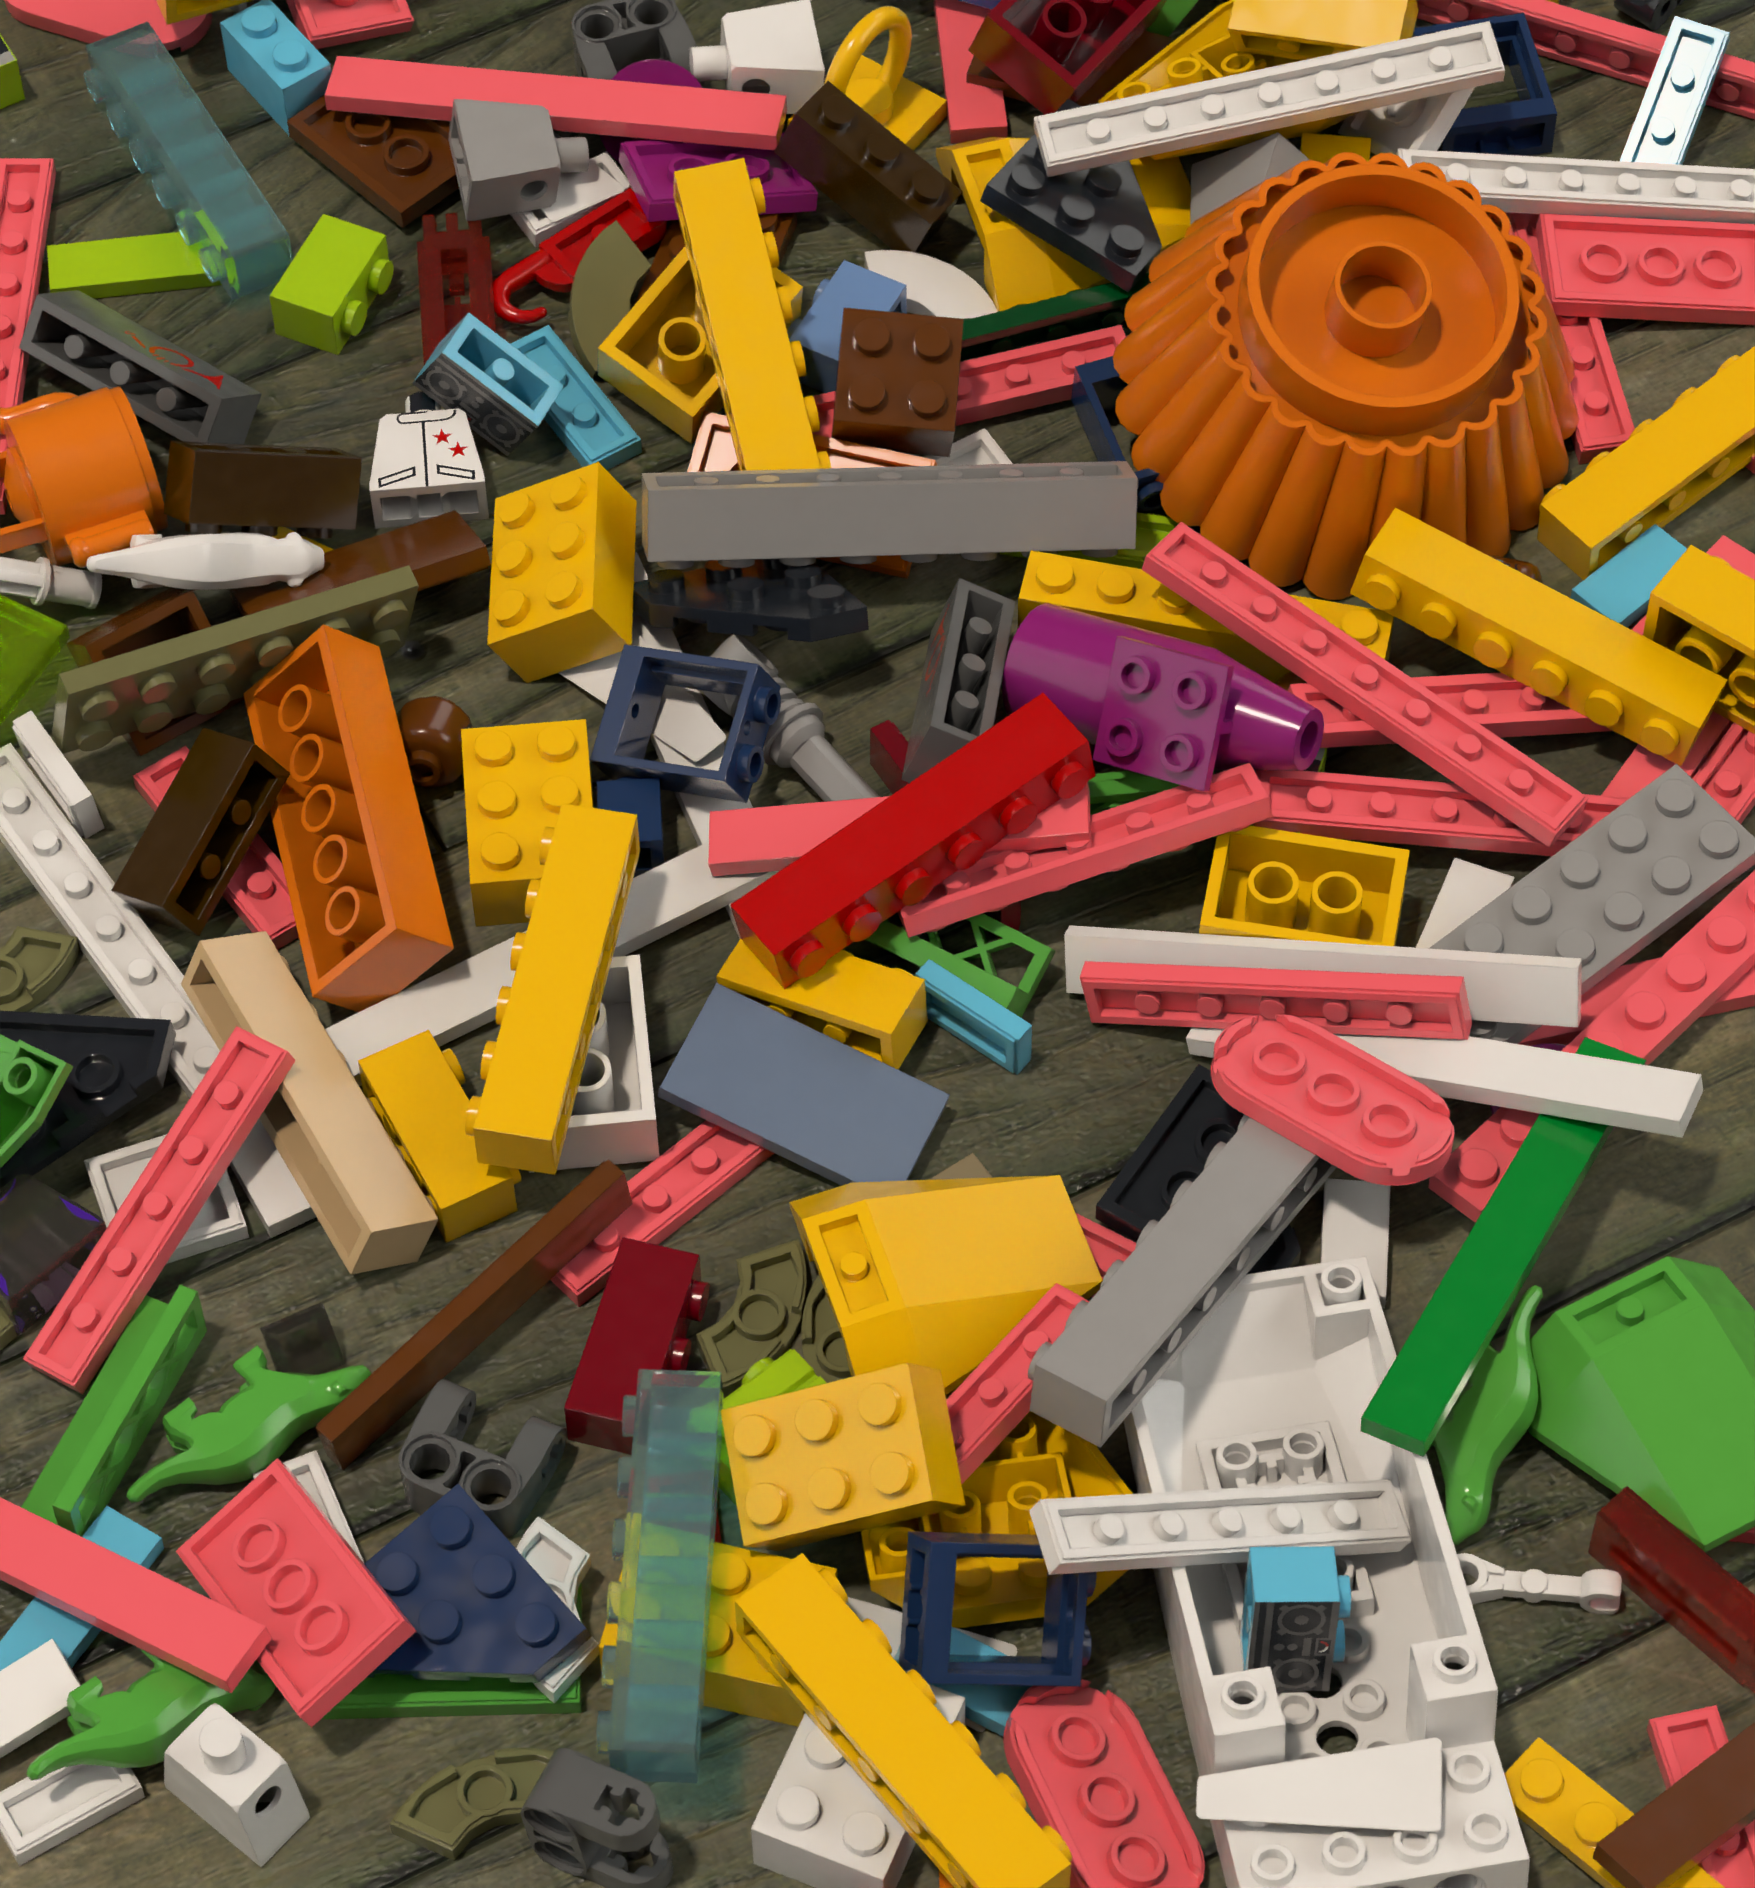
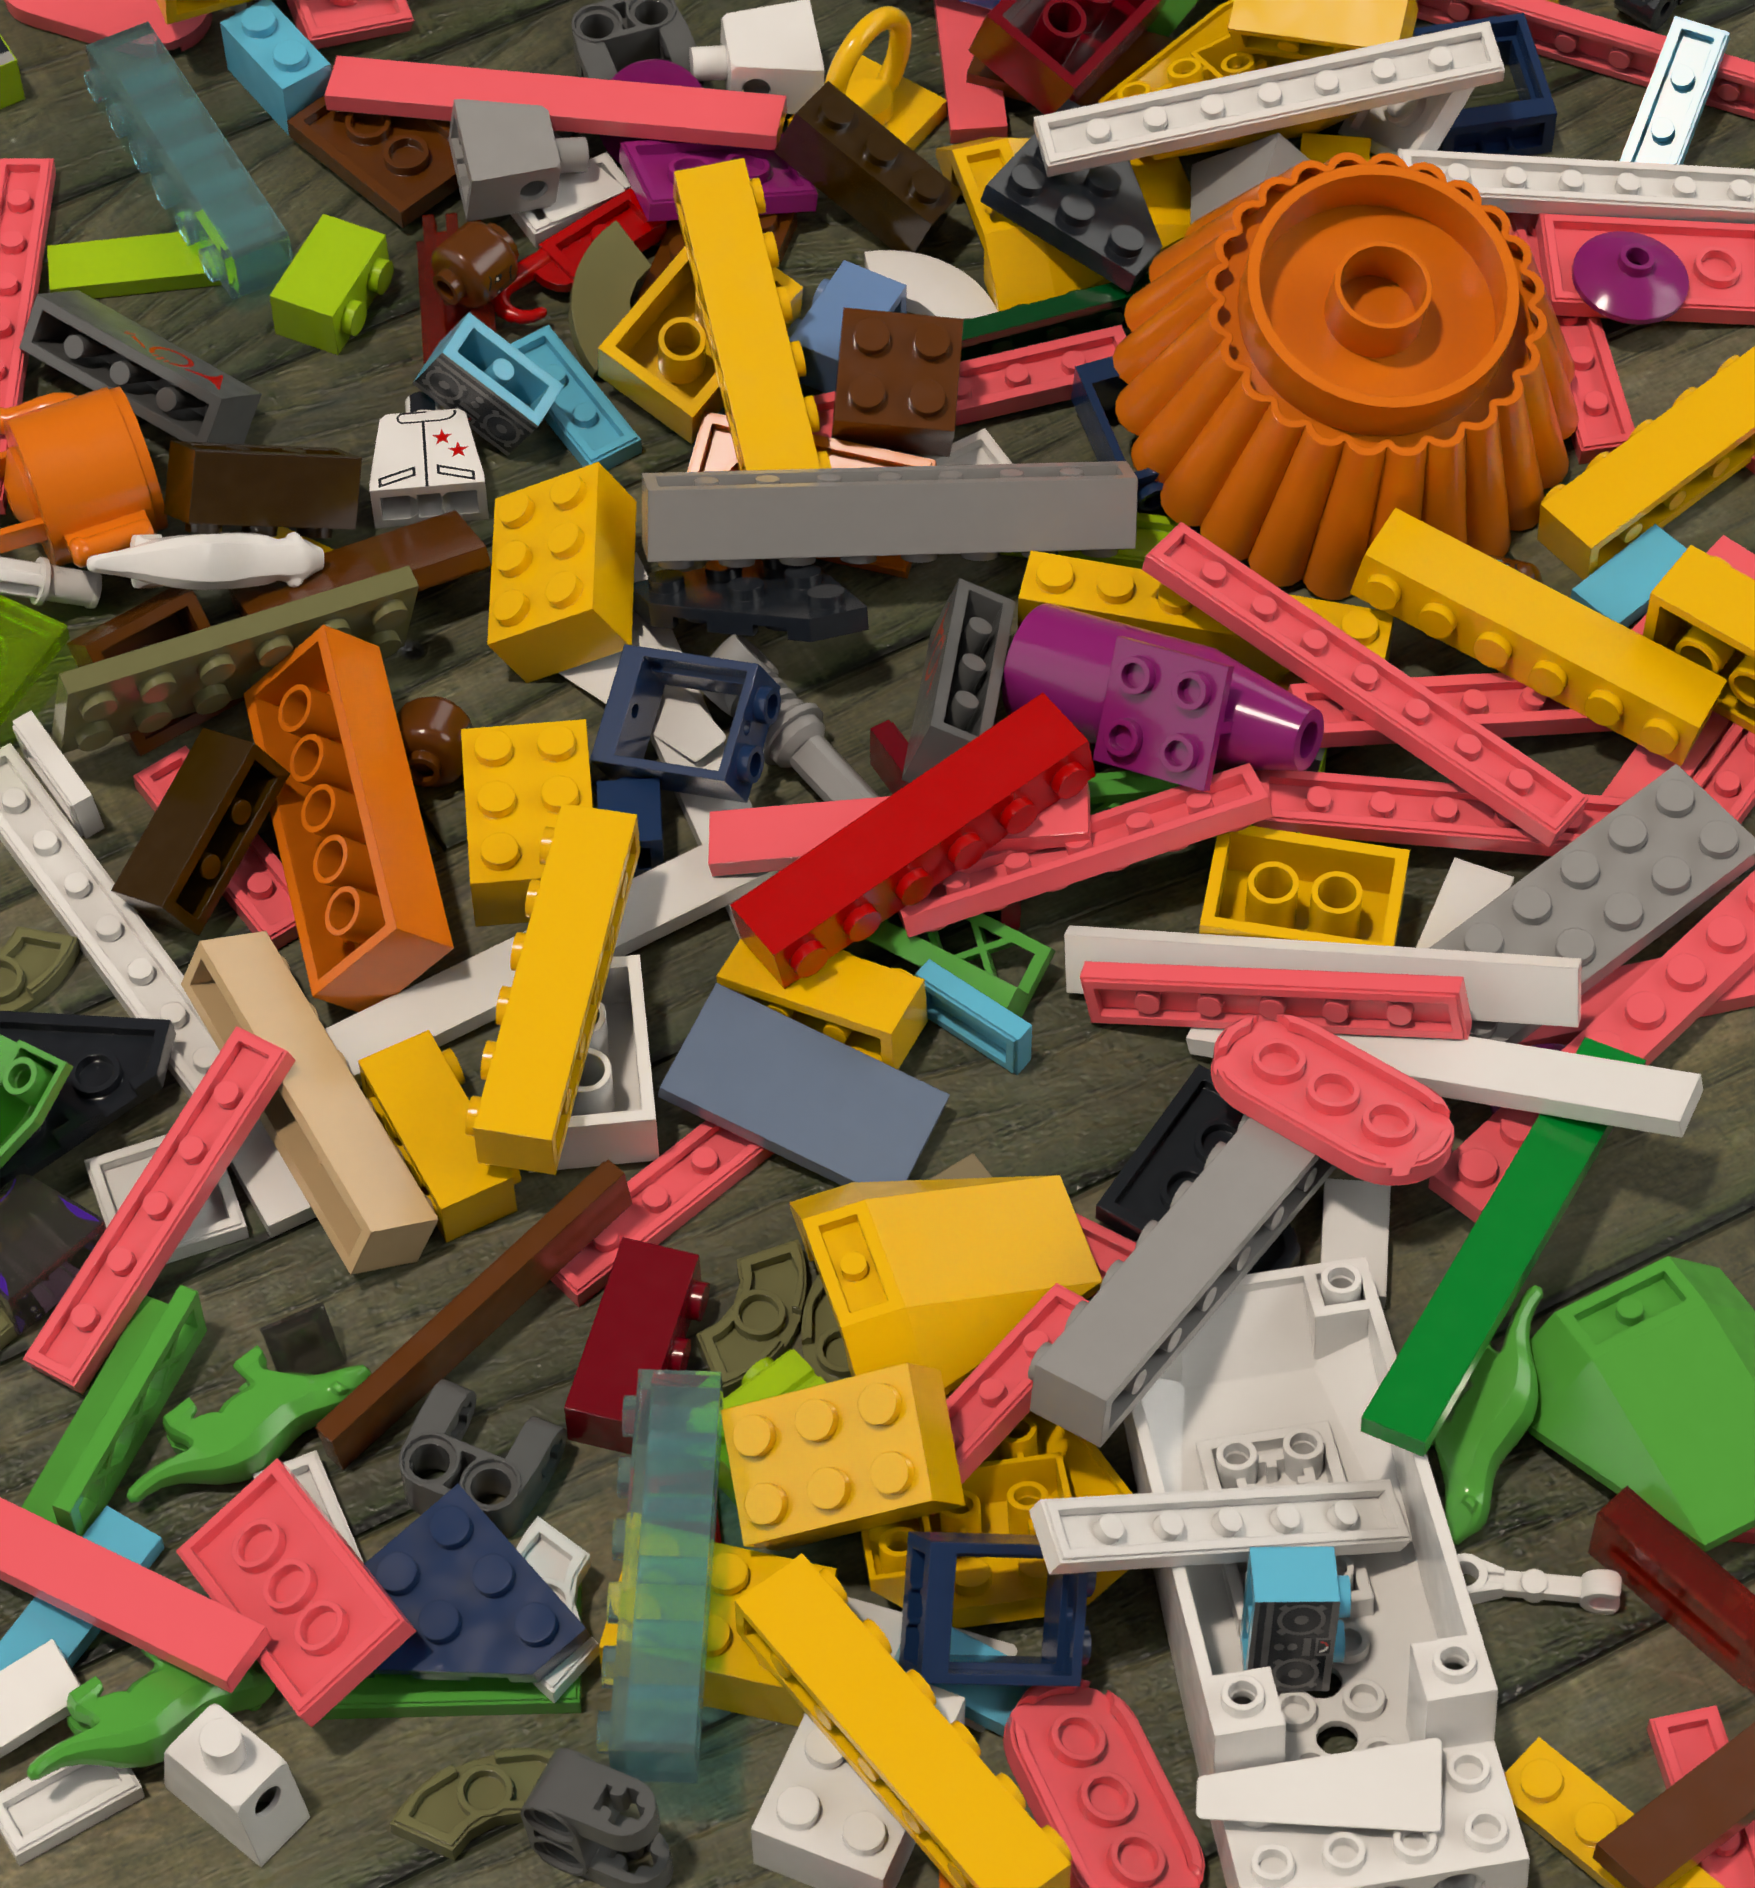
(474, 264): none -> reddish brown head
(1630, 277): none -> magenta dish

